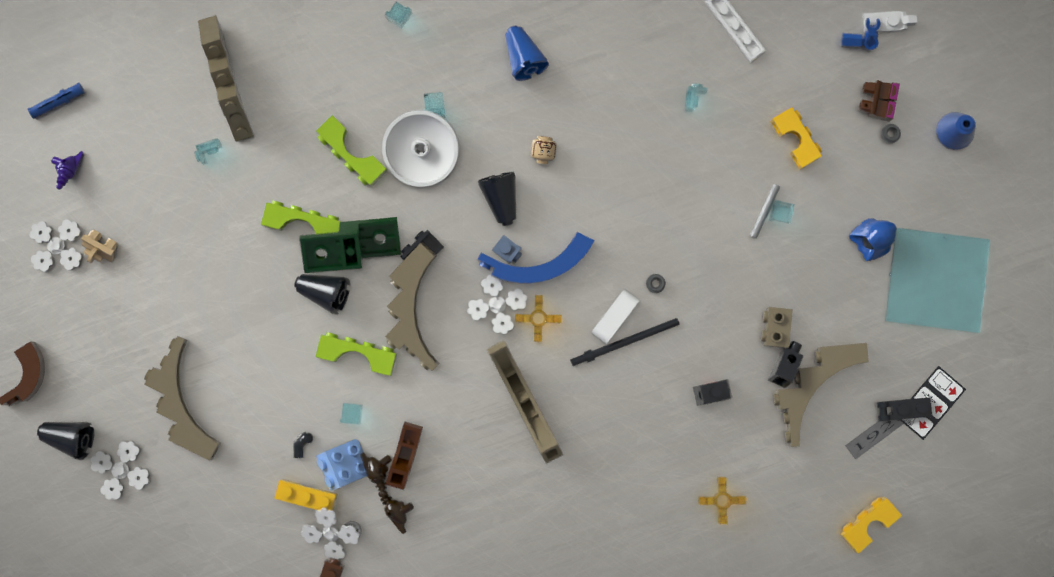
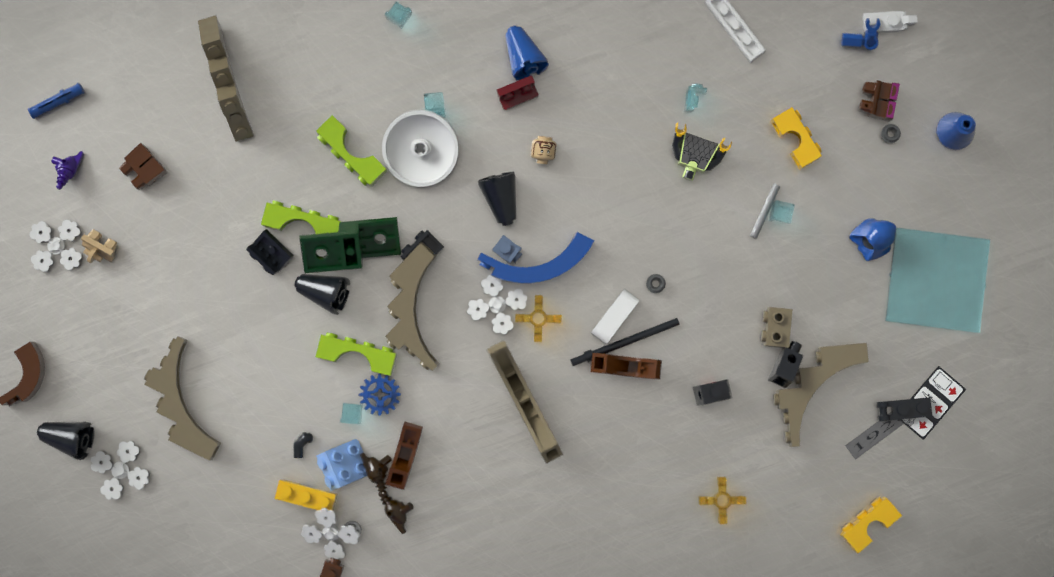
(144, 164): none -> reddish brown hips
(209, 147): clear light blue bracket -> none
(269, 252): none -> black bracket
(379, 403): none -> blue gear
(517, 92): none -> dark red bracket
(626, 366): none -> reddish brown arch
(696, 152): none -> torso

